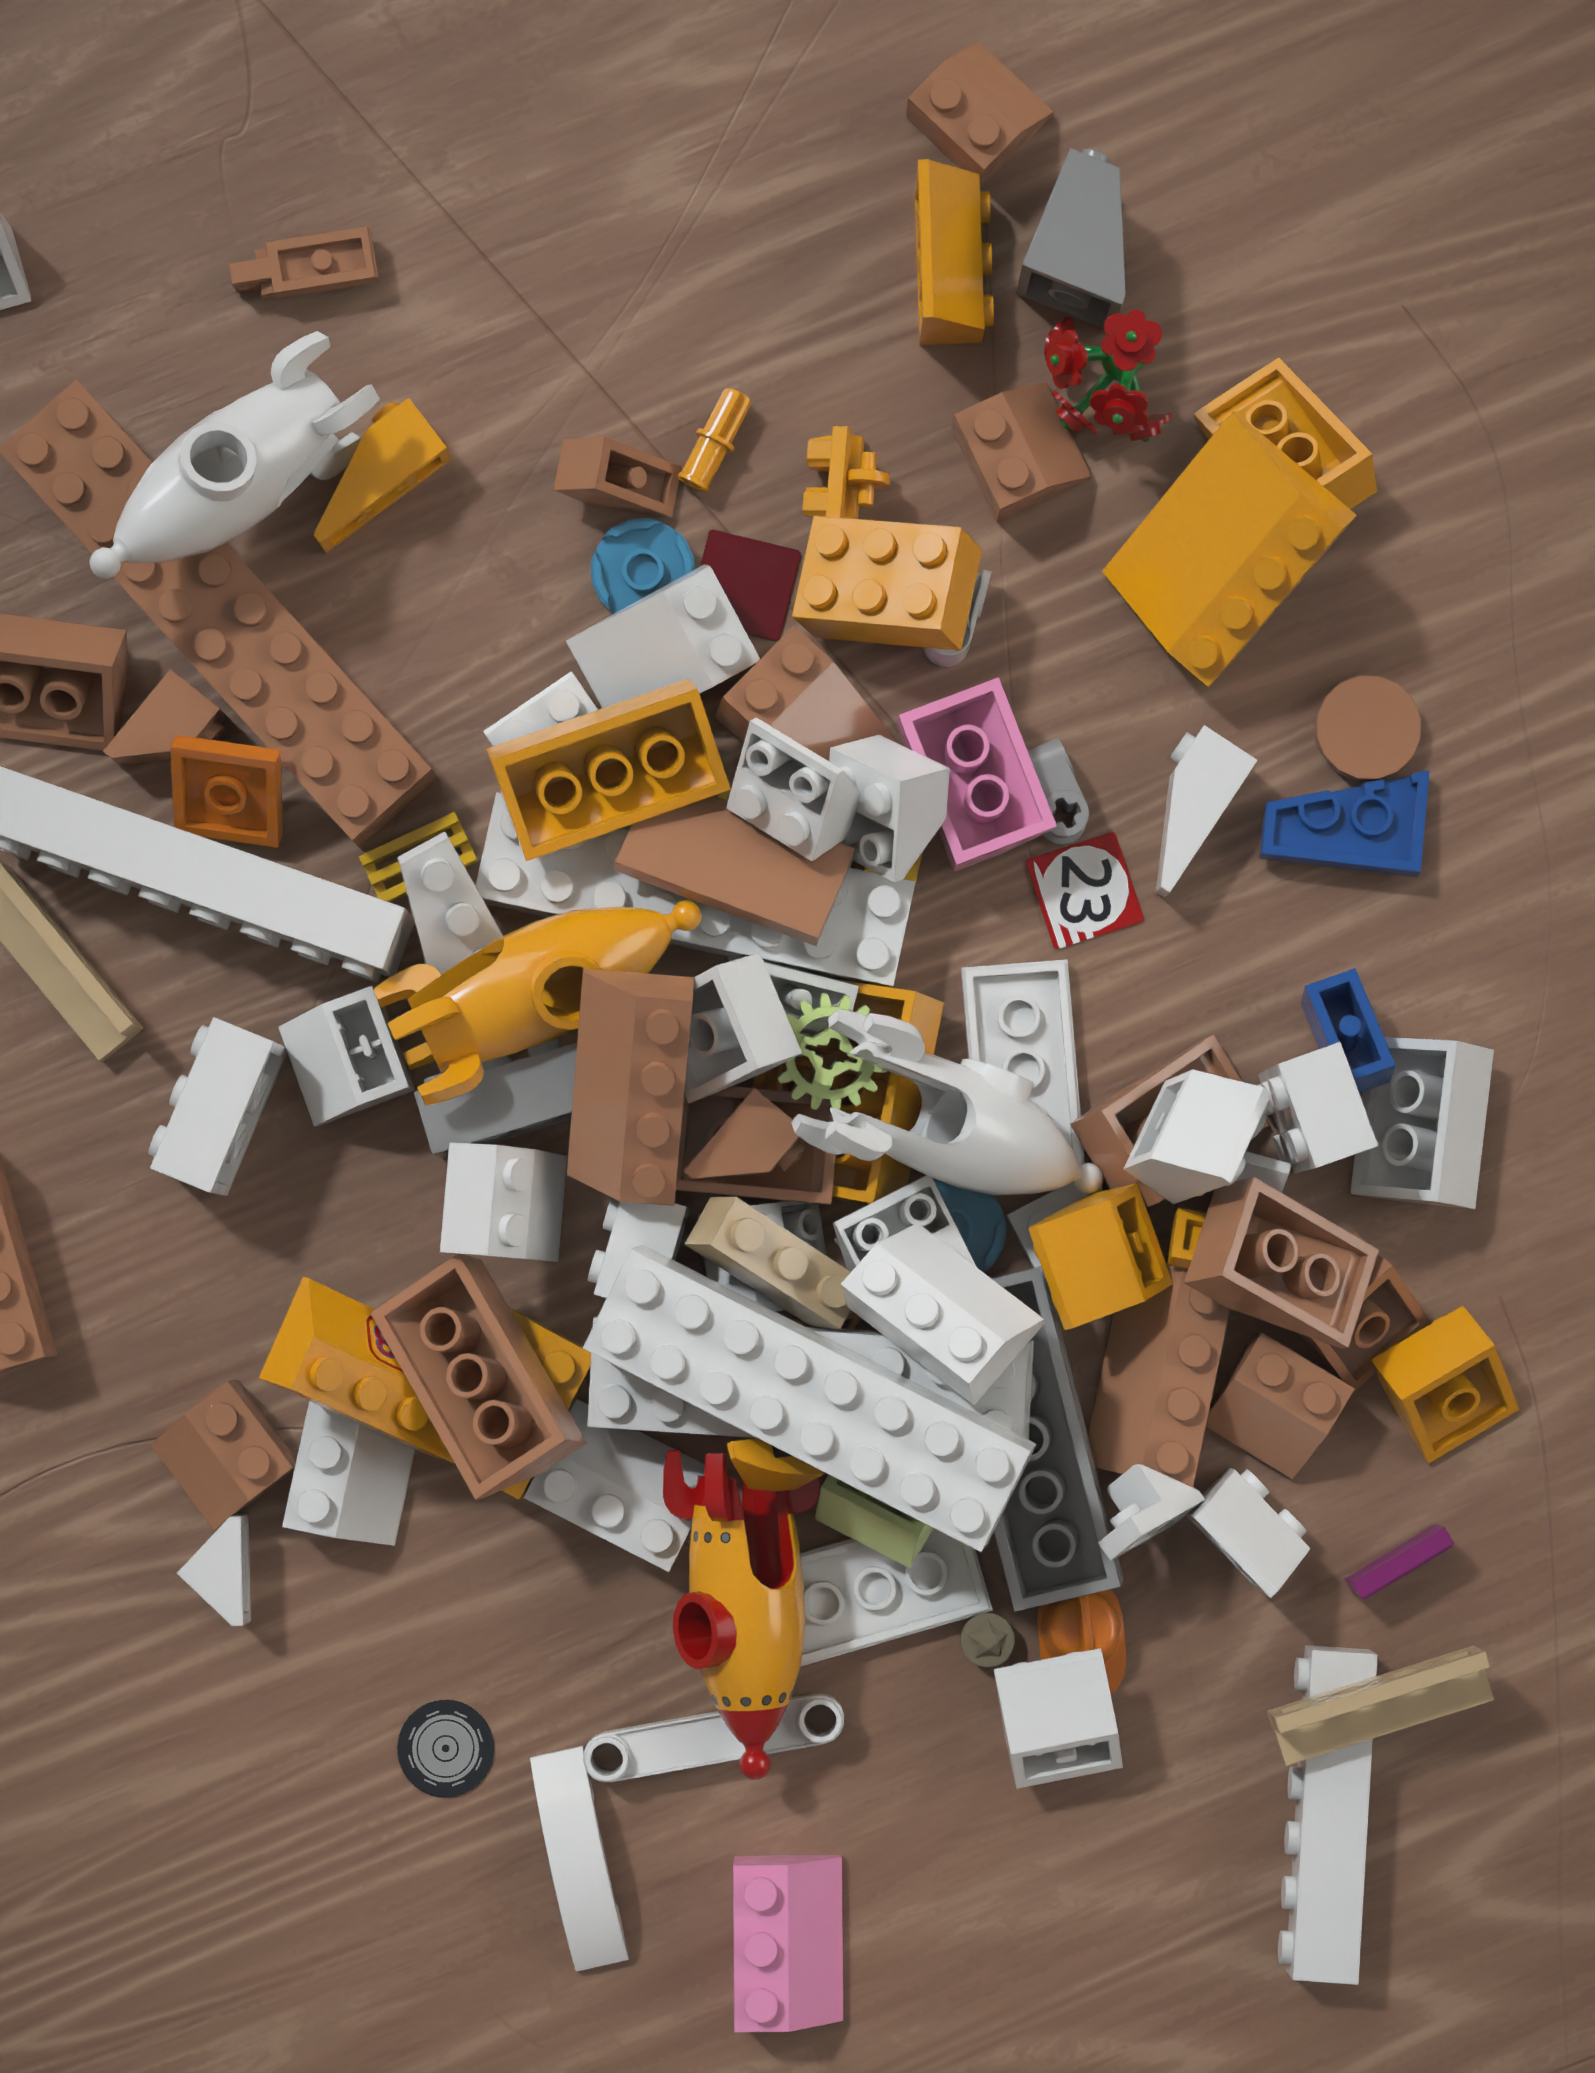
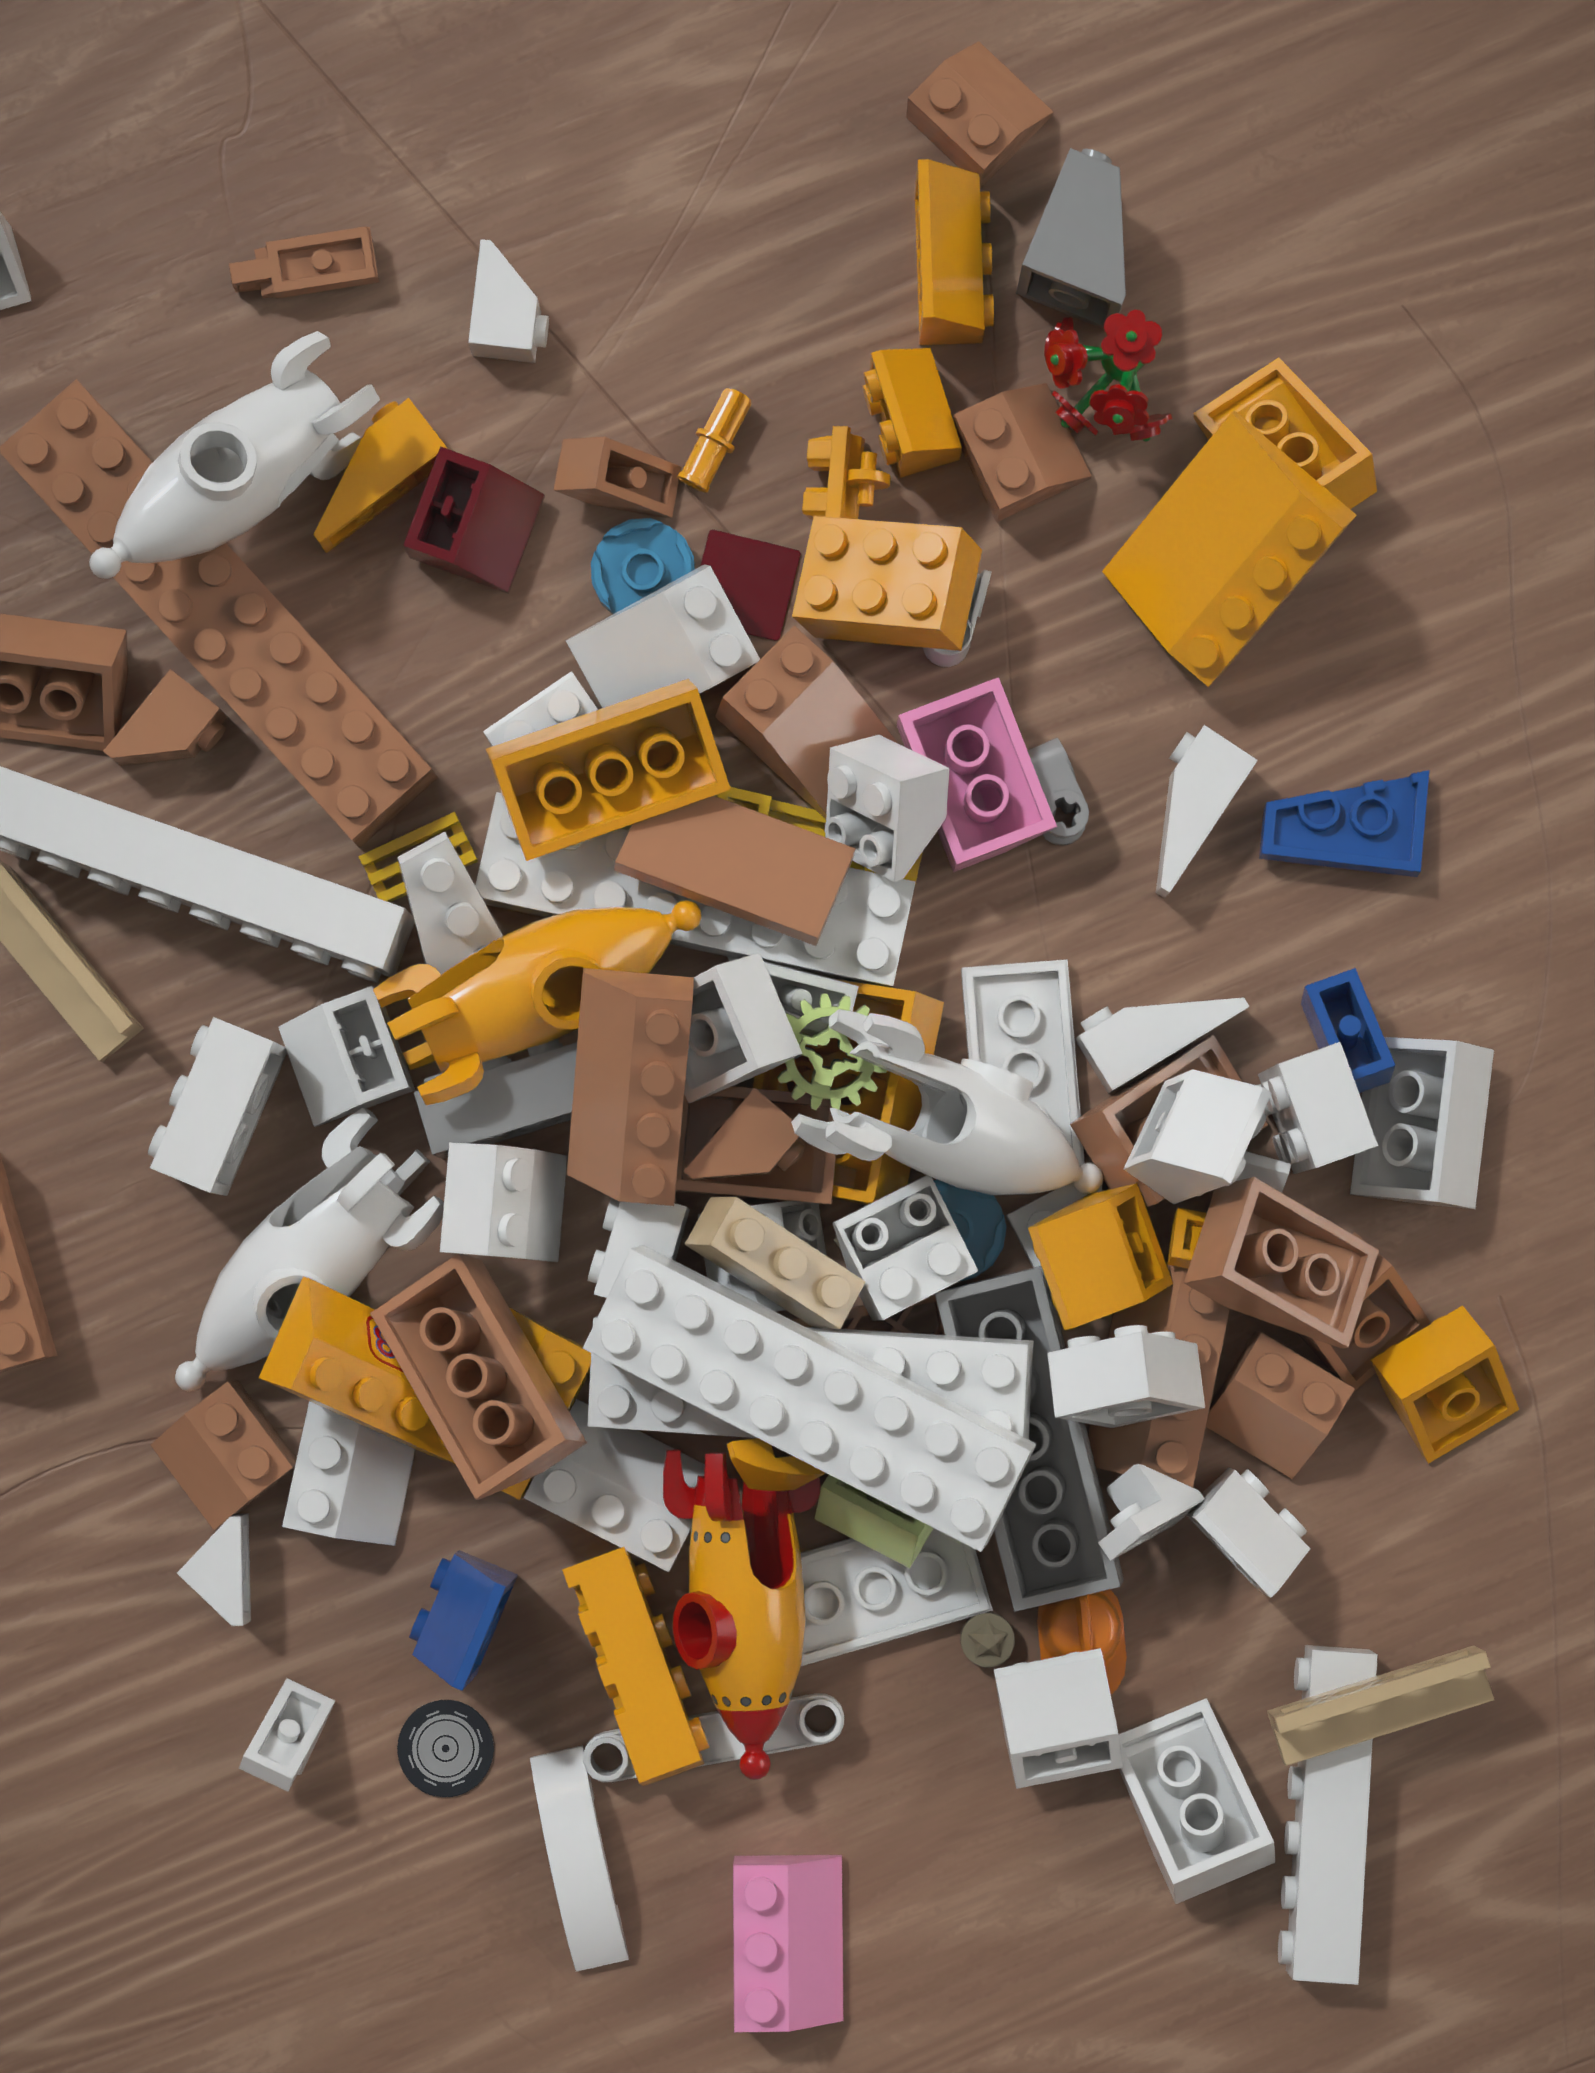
(227, 790): orange plate -> none
(287, 1735): none -> white slope
(324, 1231): none -> white piece
(462, 1618): none -> blue slope
(473, 520): none -> dark red slope
(504, 311): none -> white slope
(636, 1665): none -> light orange wedge
(792, 792): white slope -> none
(913, 410): none -> light orange slope
(940, 1310): white slope -> none
(1084, 890): sticker -> none
(1125, 1377): none -> white brick
(1142, 1036): none -> white slope
(1193, 1801): none -> white slope
(1367, 728): nougat tile -> none
(1399, 1561): magenta tile -> none

